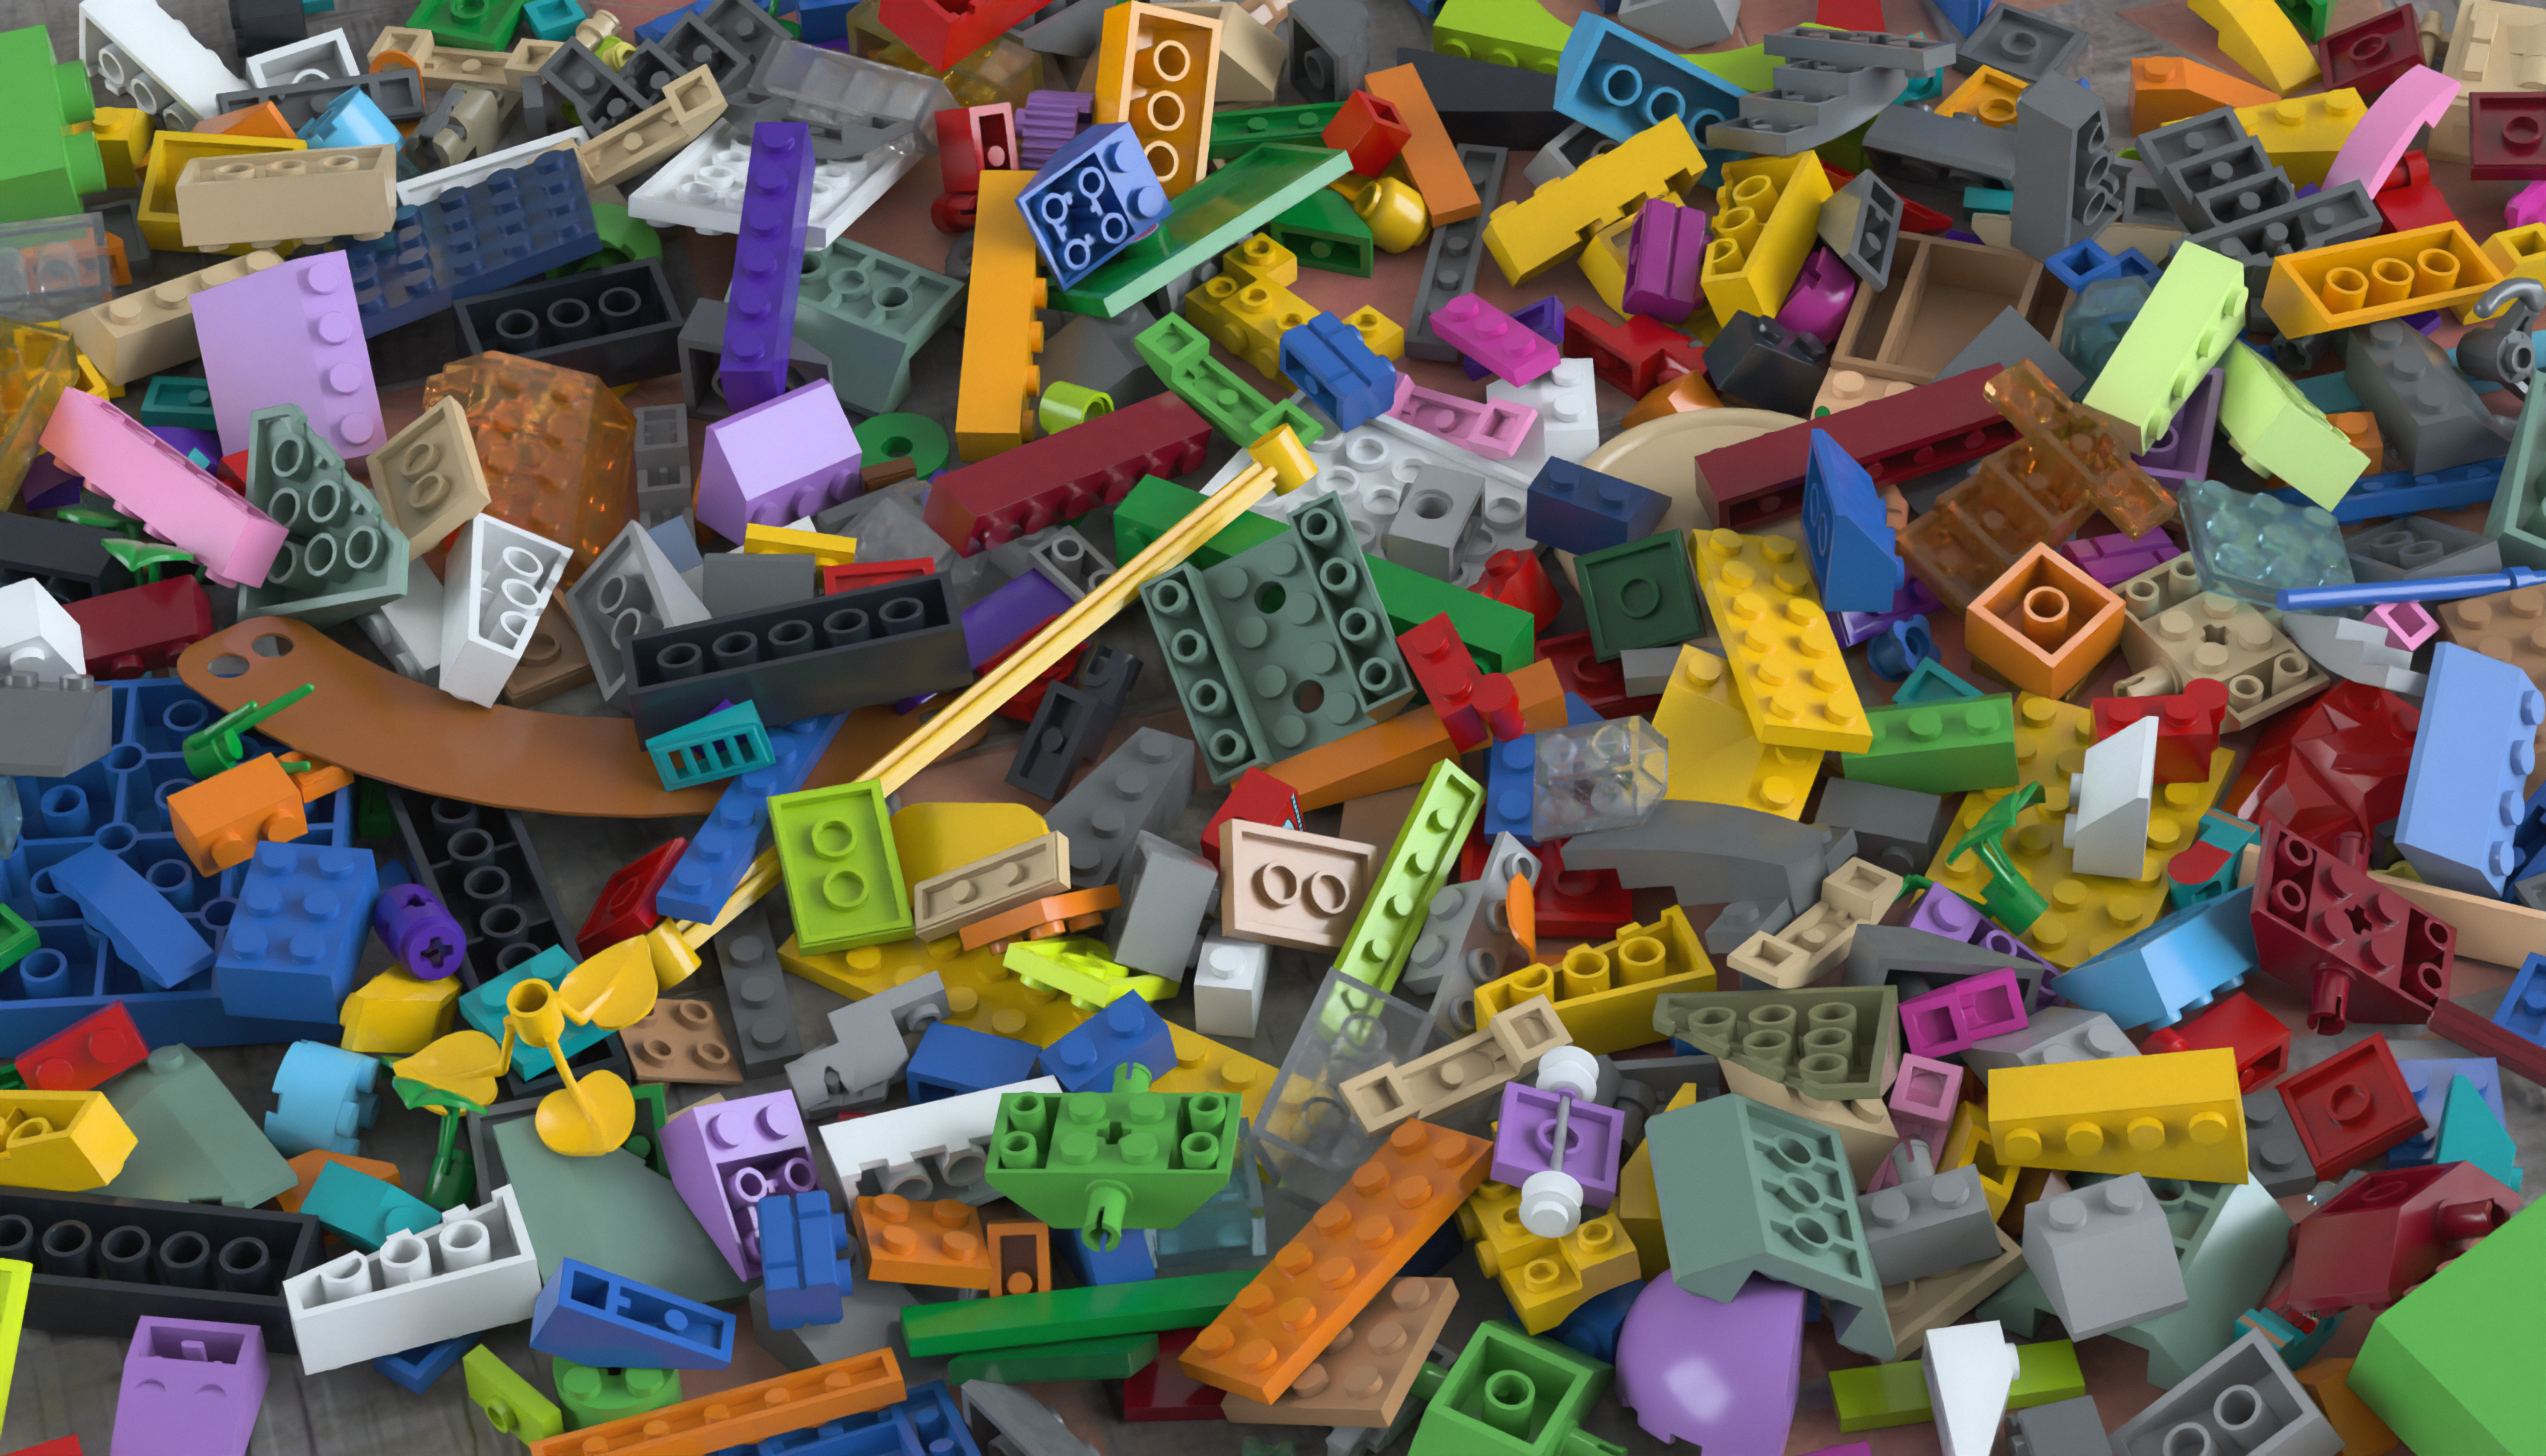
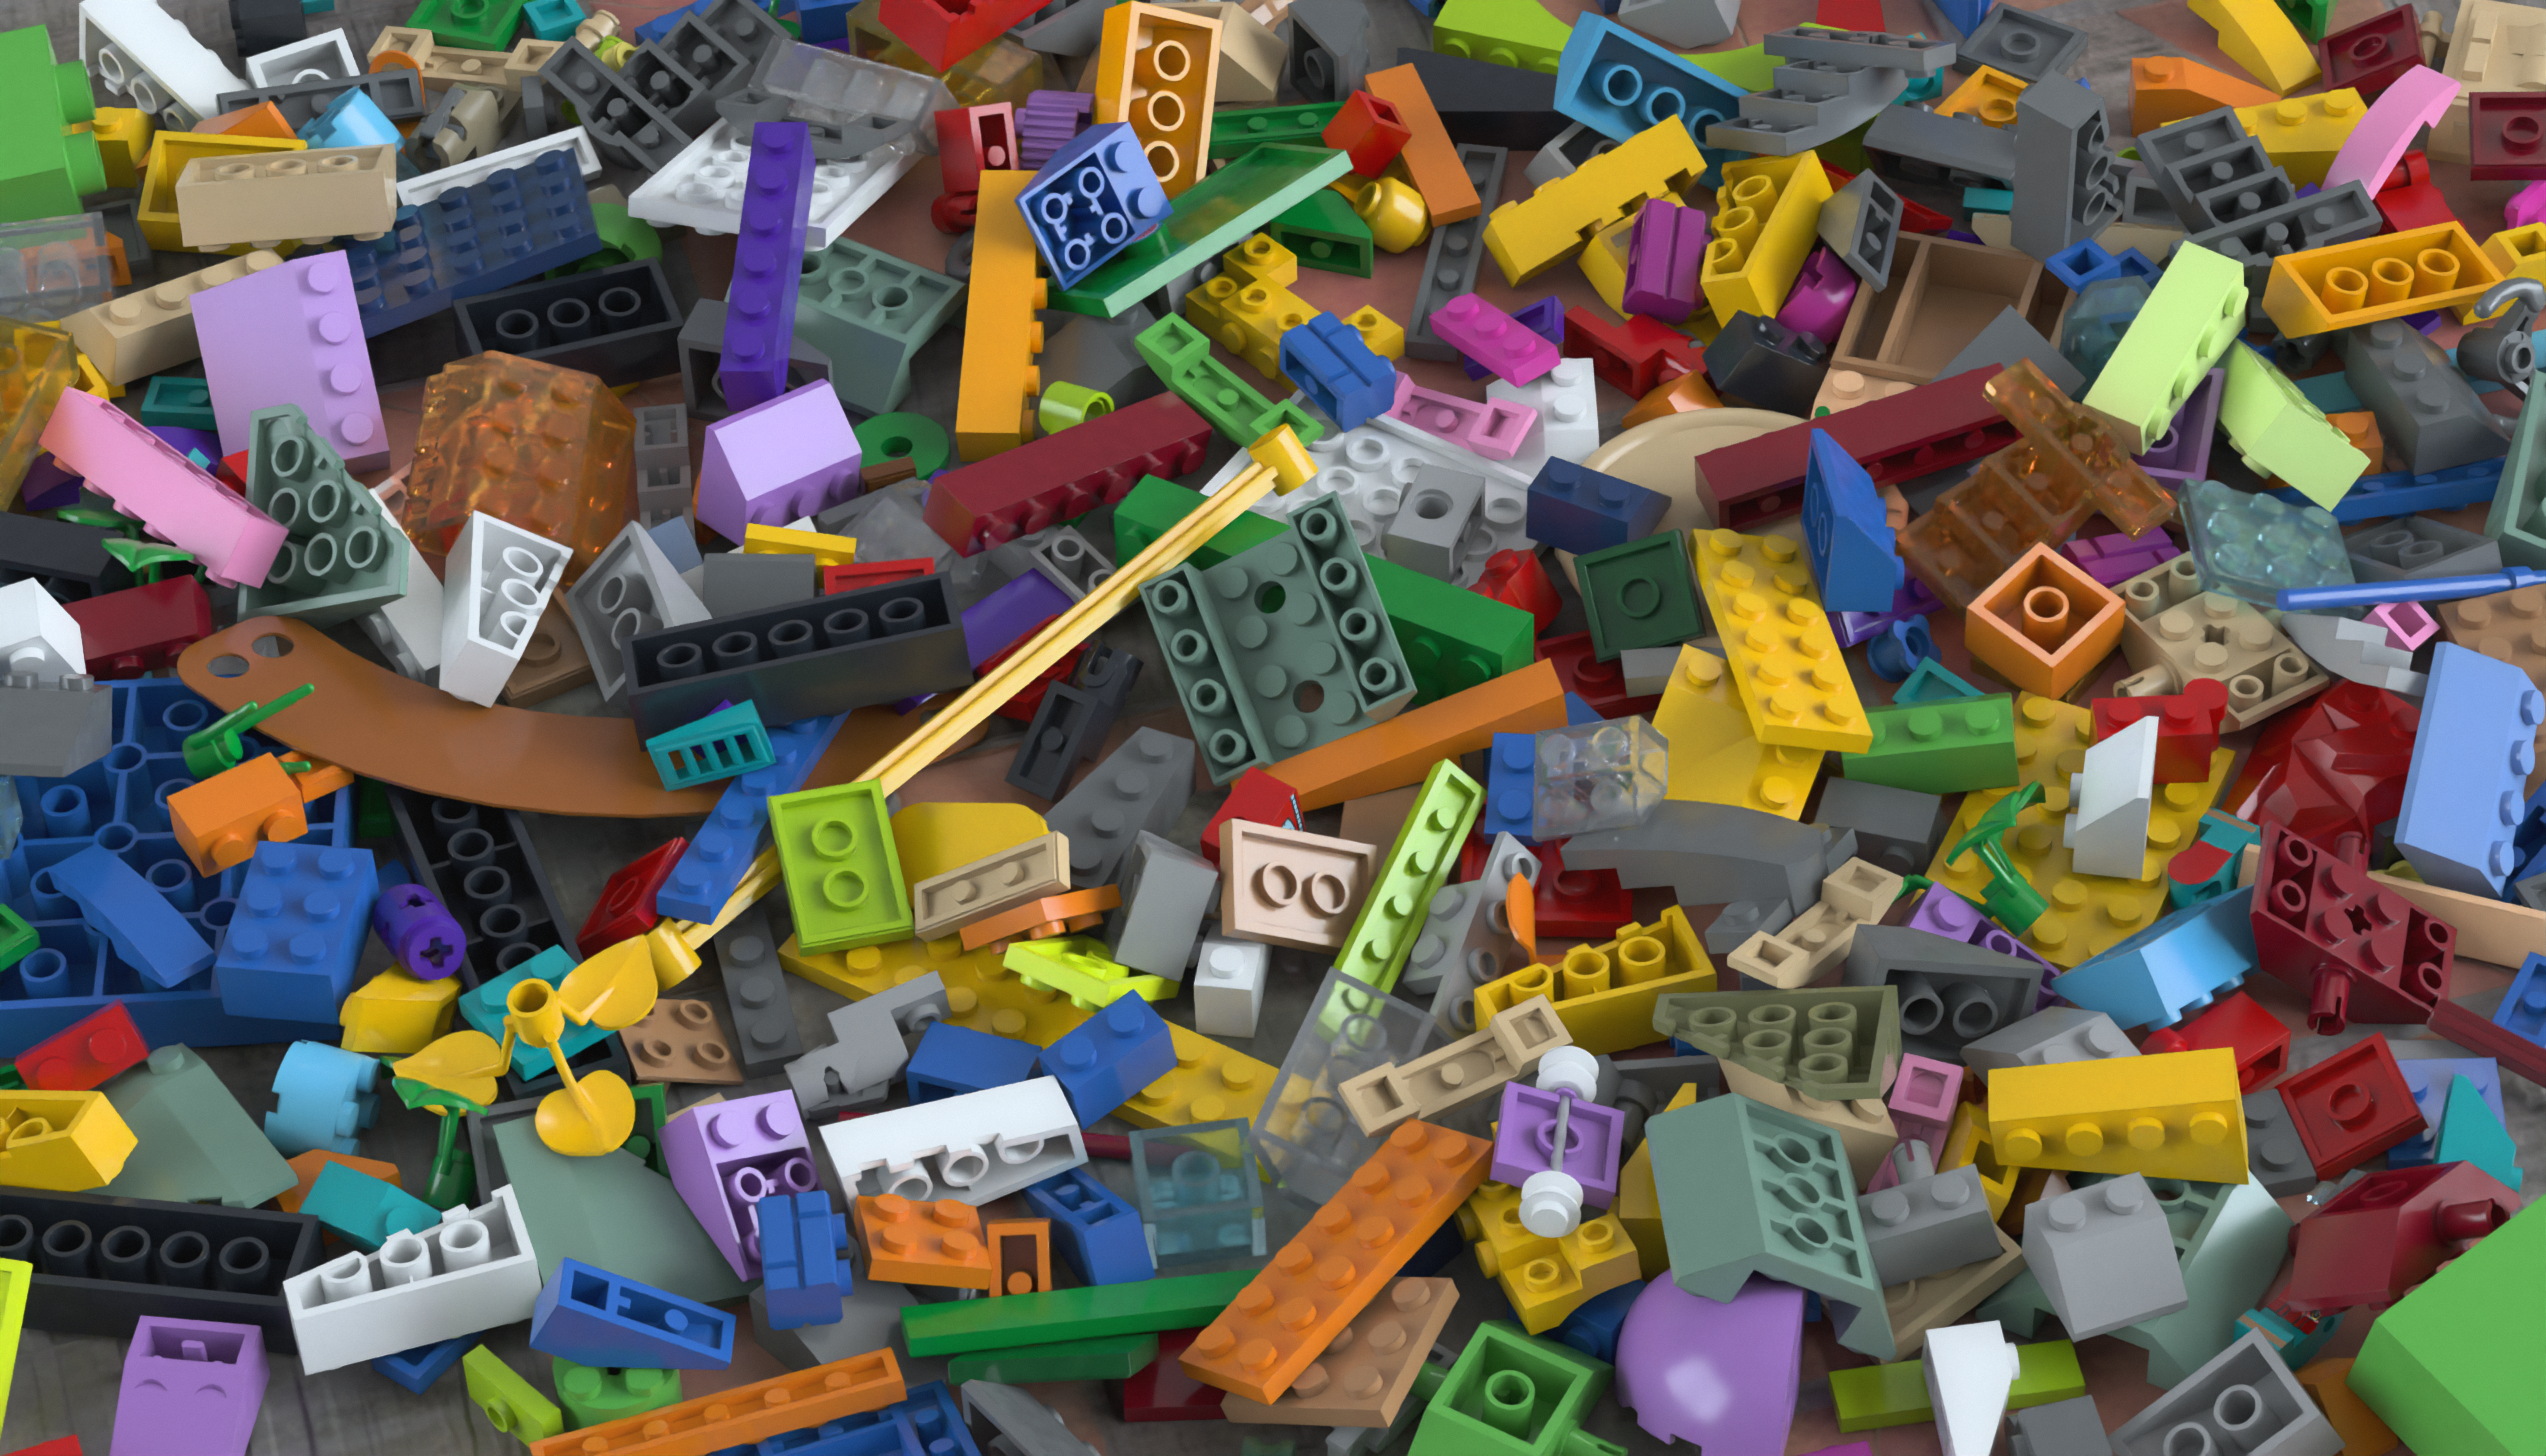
(429, 477): tan plate -> none
(652, 135): tan slope -> none
(1113, 1155): bright green slope -> none
(1457, 687): red hinge -> none
(1963, 1013): dark pink slope -> none

